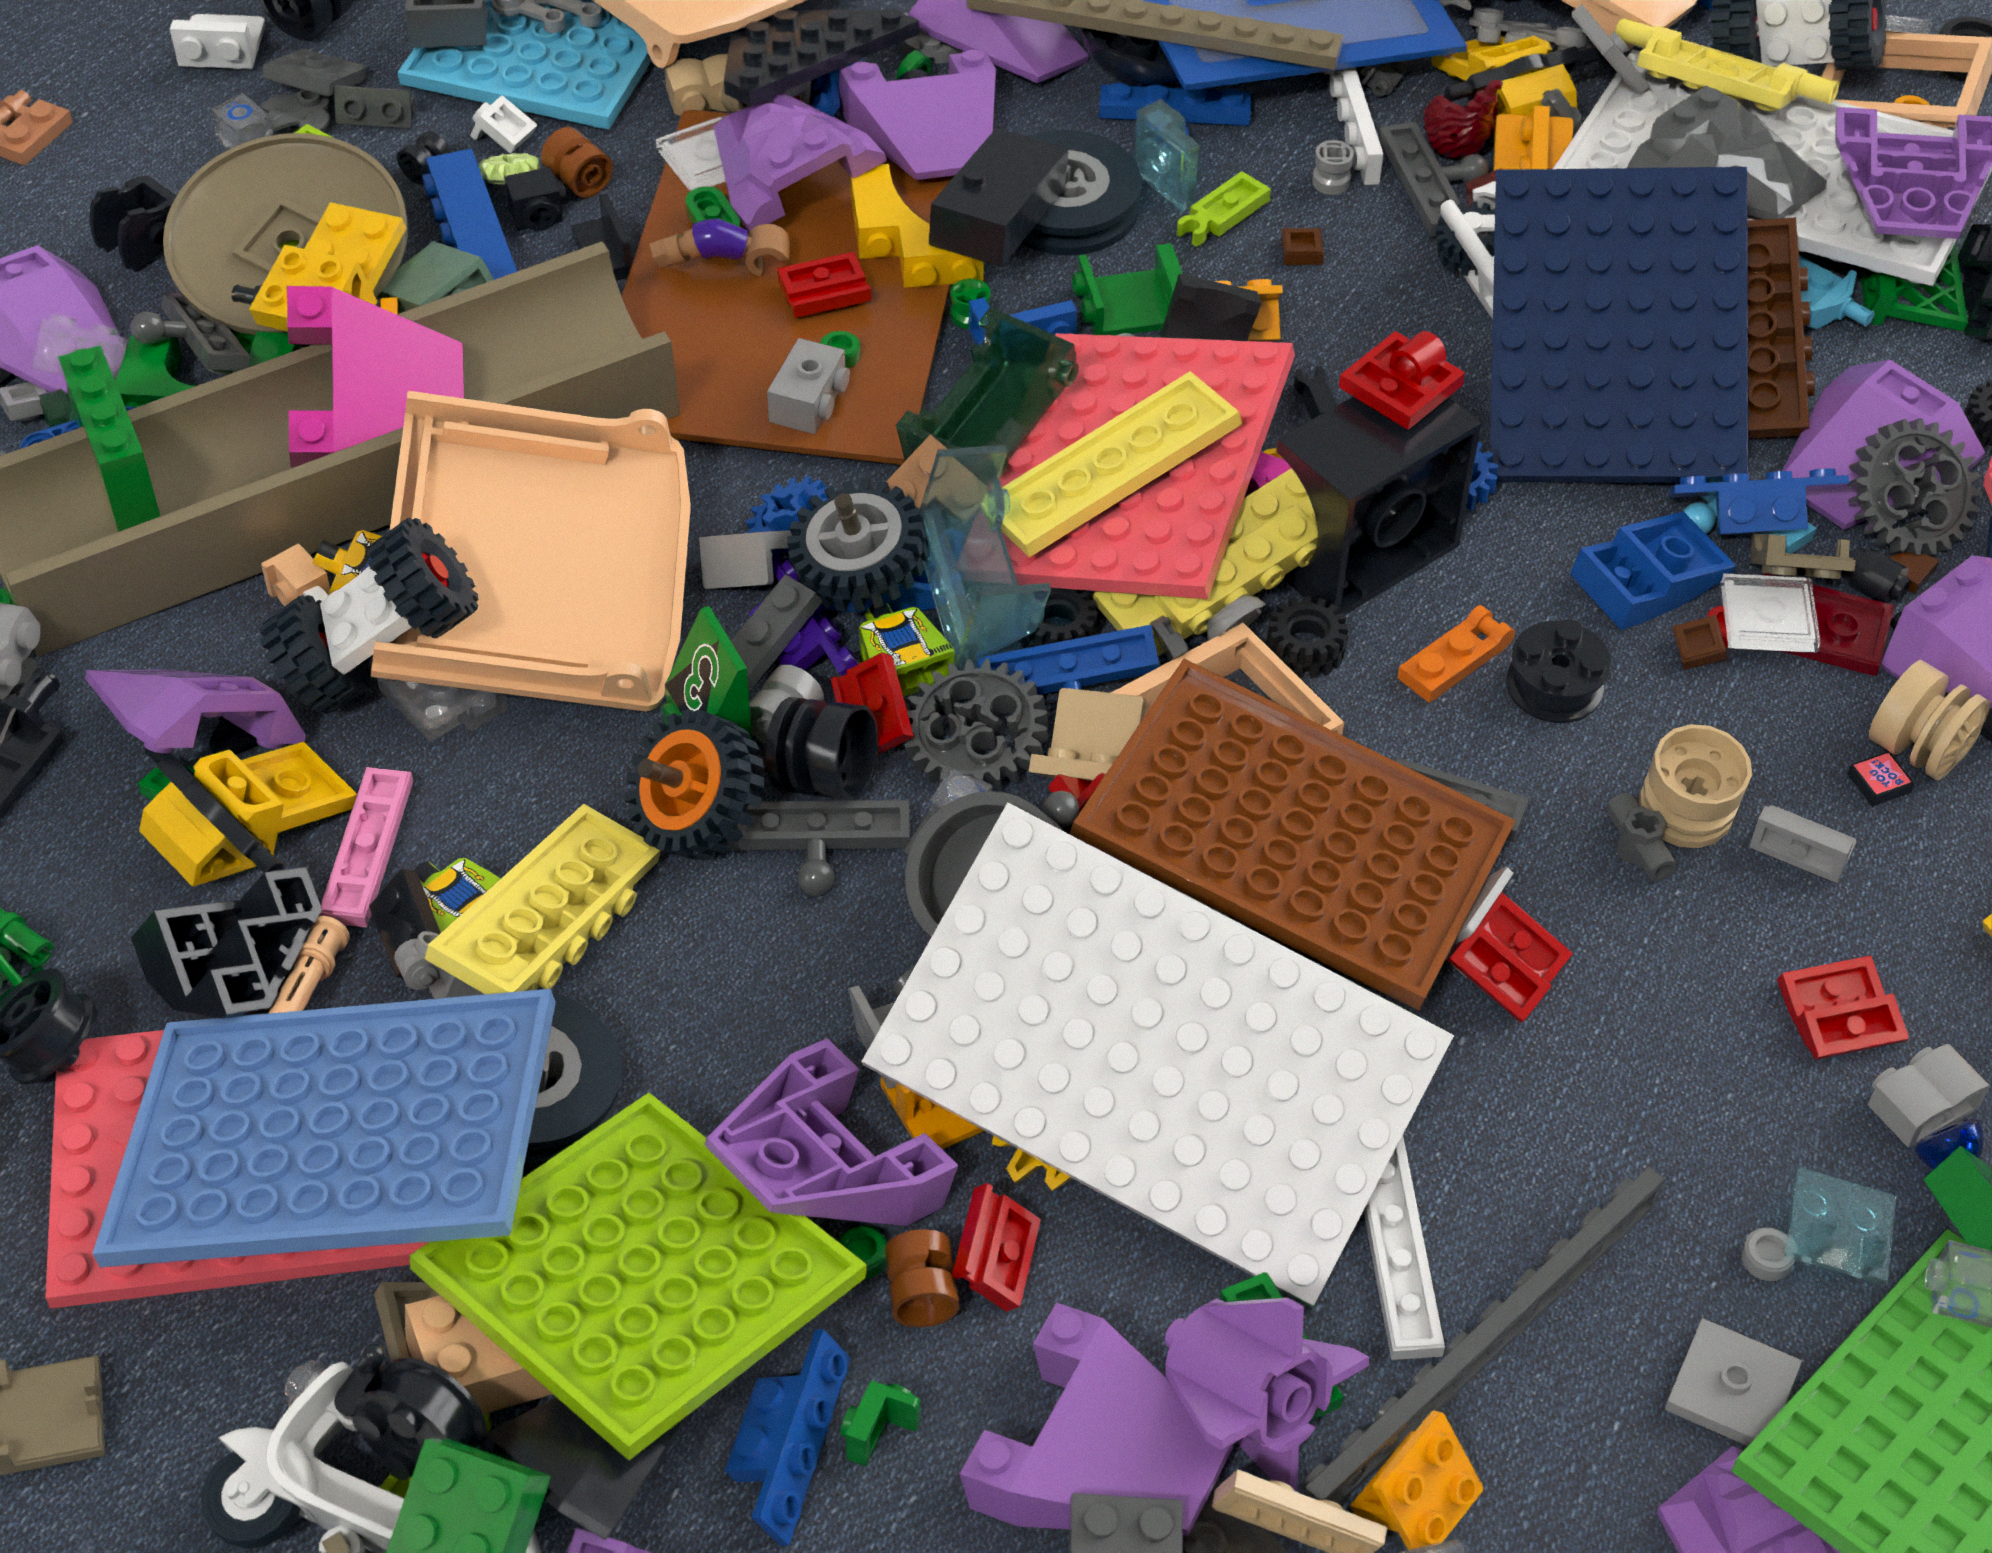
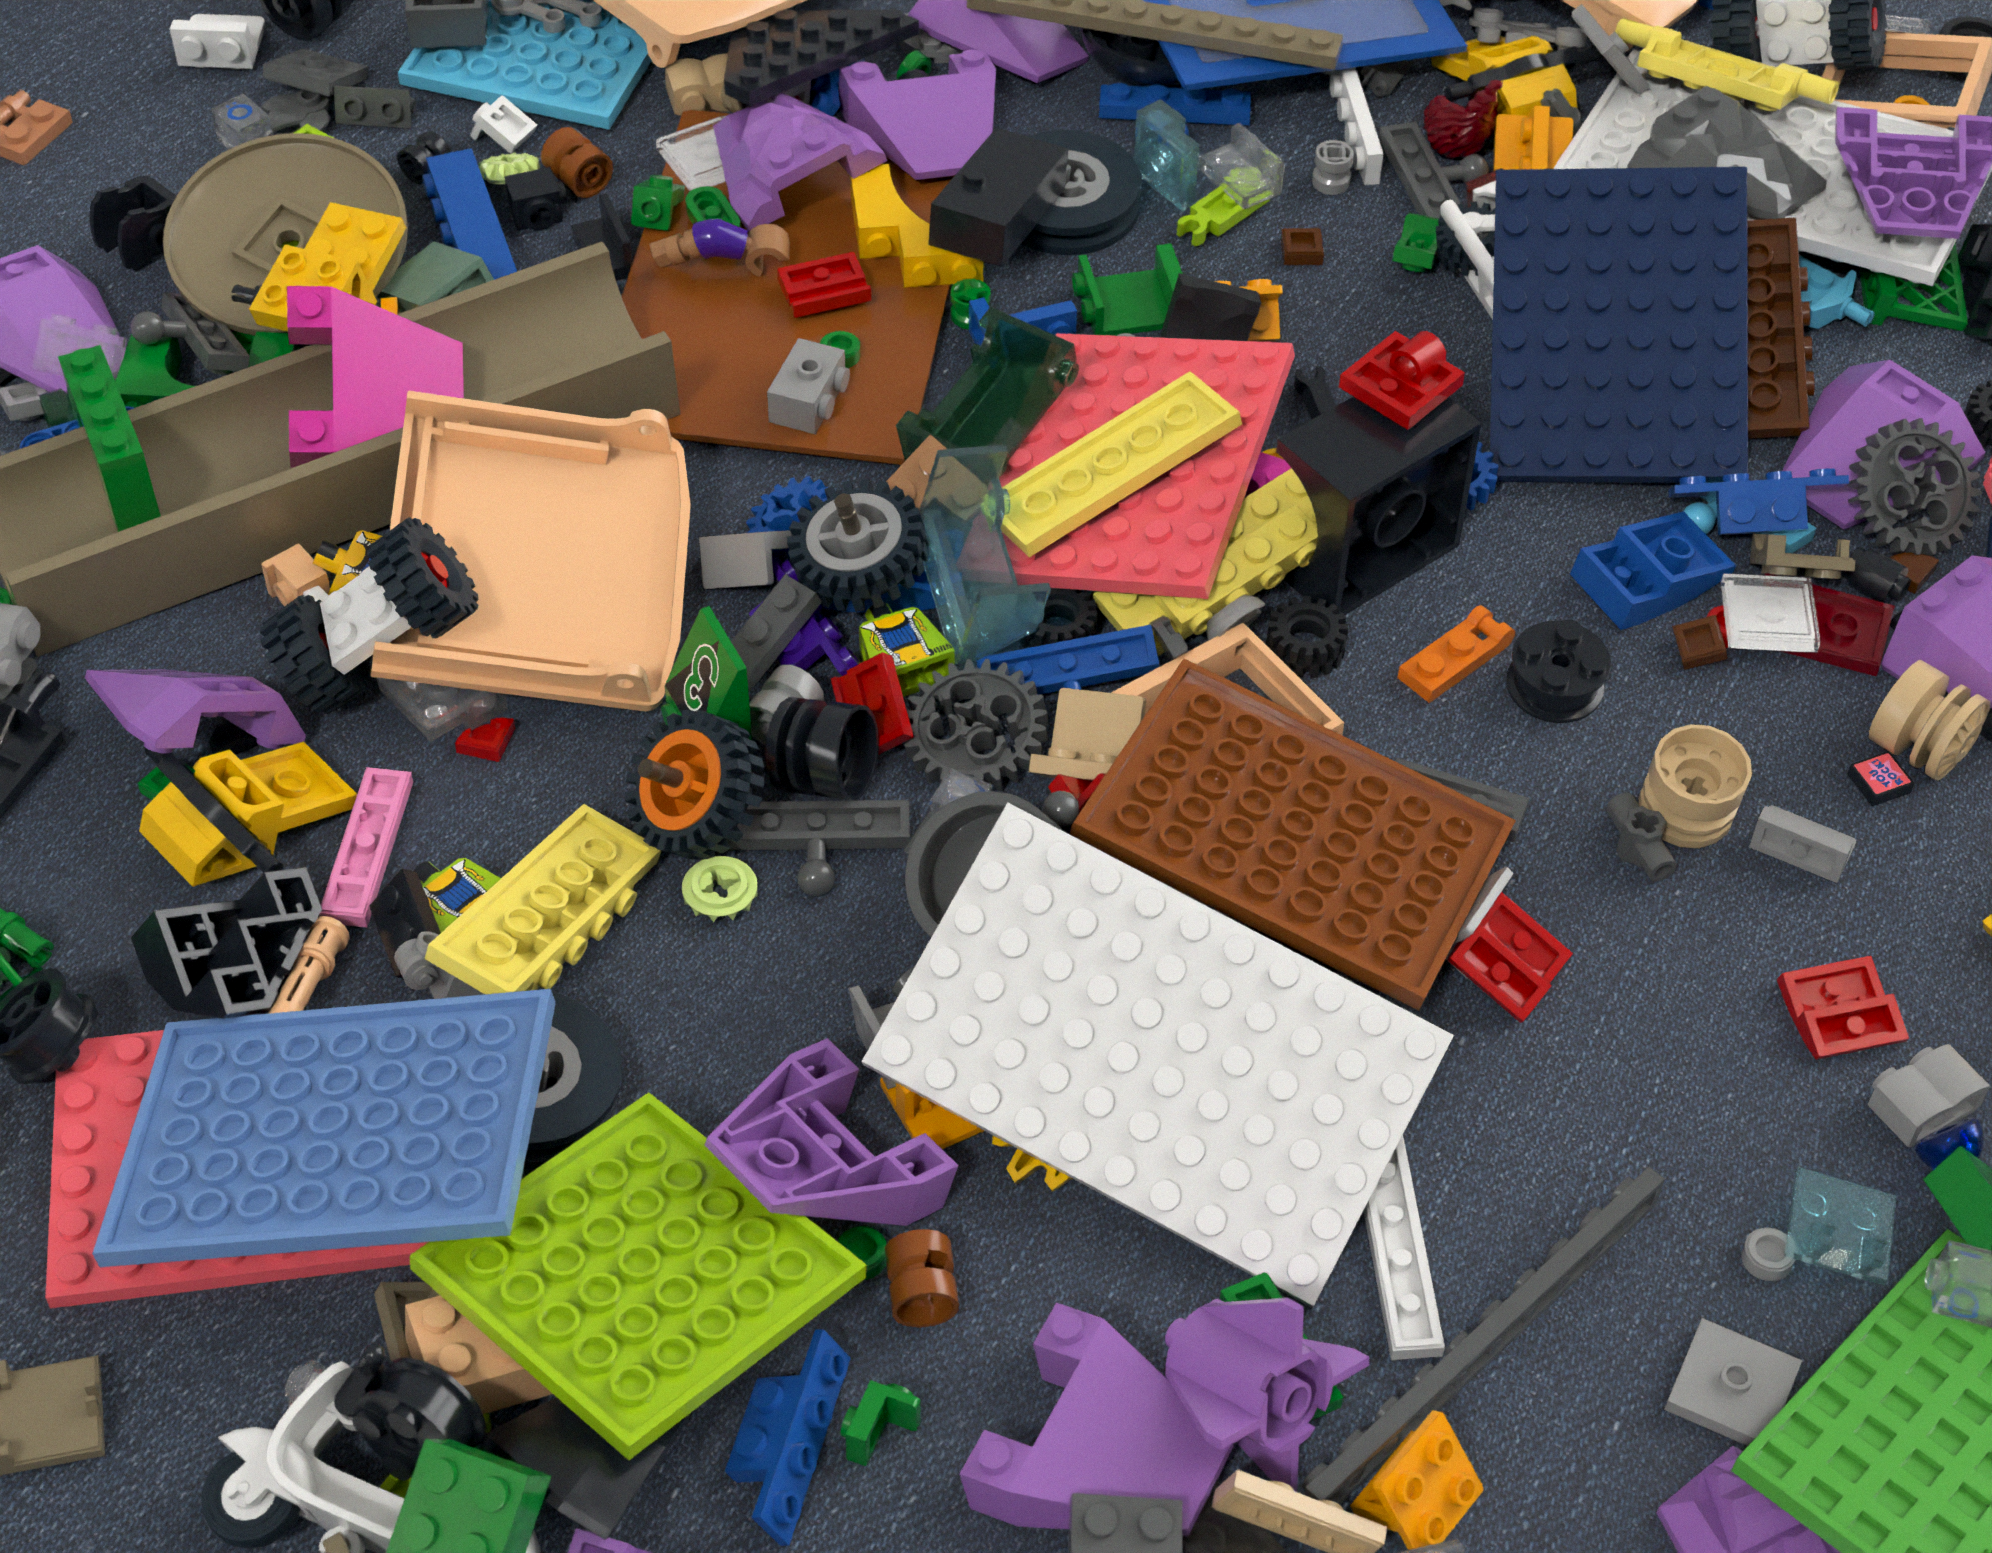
(486, 740): none -> red tile
(654, 202): none -> green bracket
(732, 876): none -> yellowish green gear
(996, 1247): red plate -> none
(1244, 168): none -> clear bracket
(1418, 243): none -> green bracket

